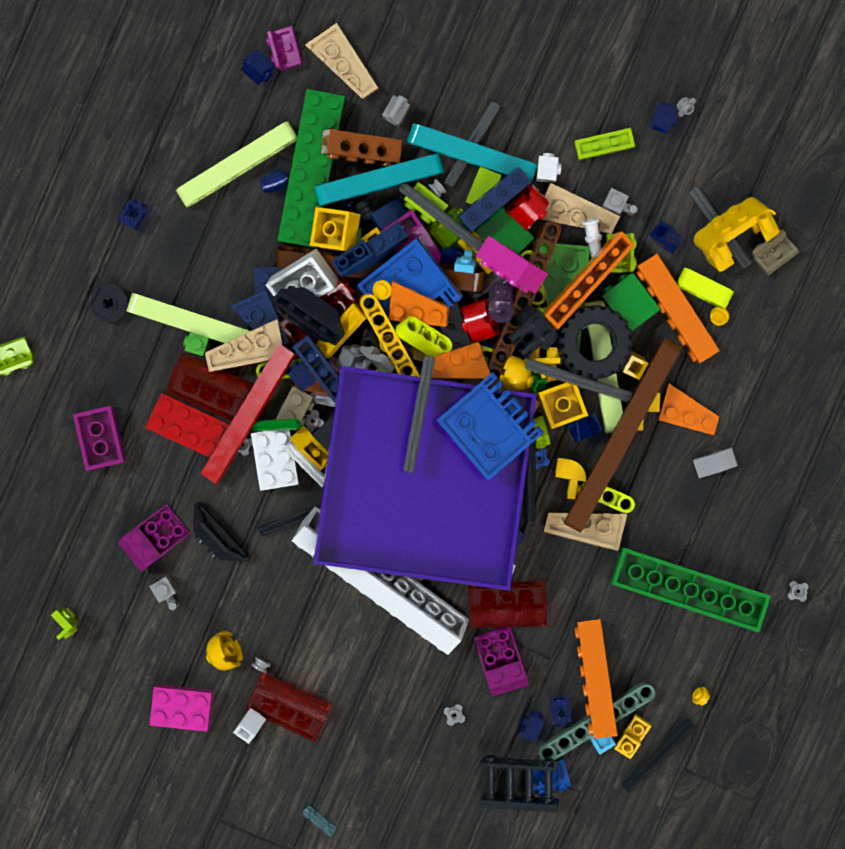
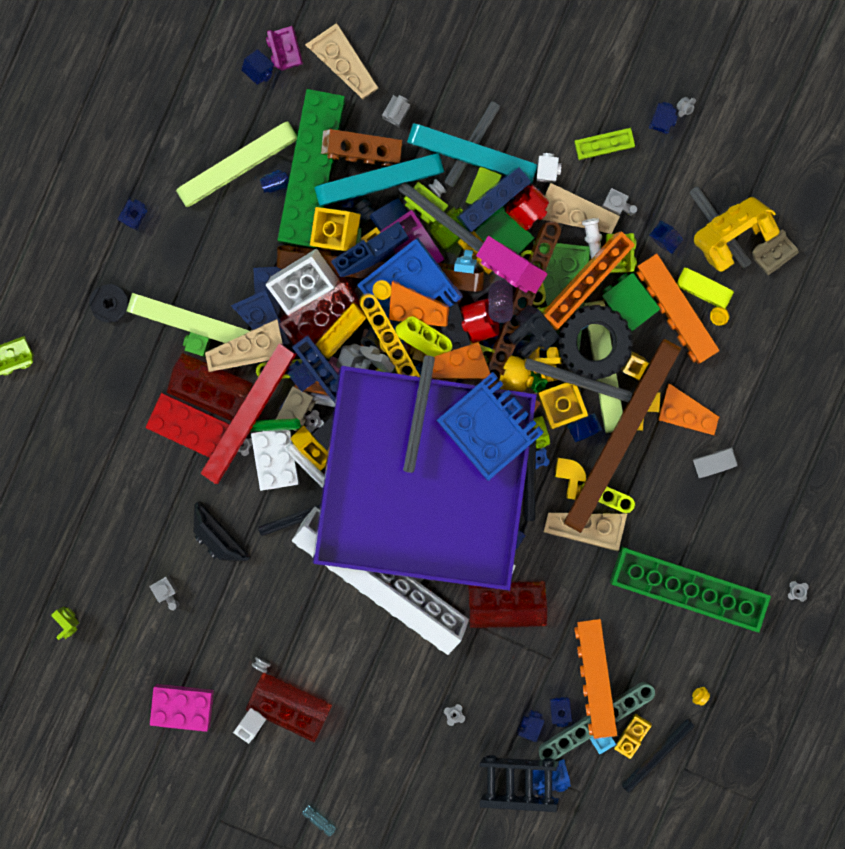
(100, 438): magenta brick -> none
(153, 538): magenta slope -> none
(223, 652): yellow cylinder -> none
(309, 314): black wedge -> none
(450, 255): clear blue brick -> none
(501, 661): magenta slope -> none

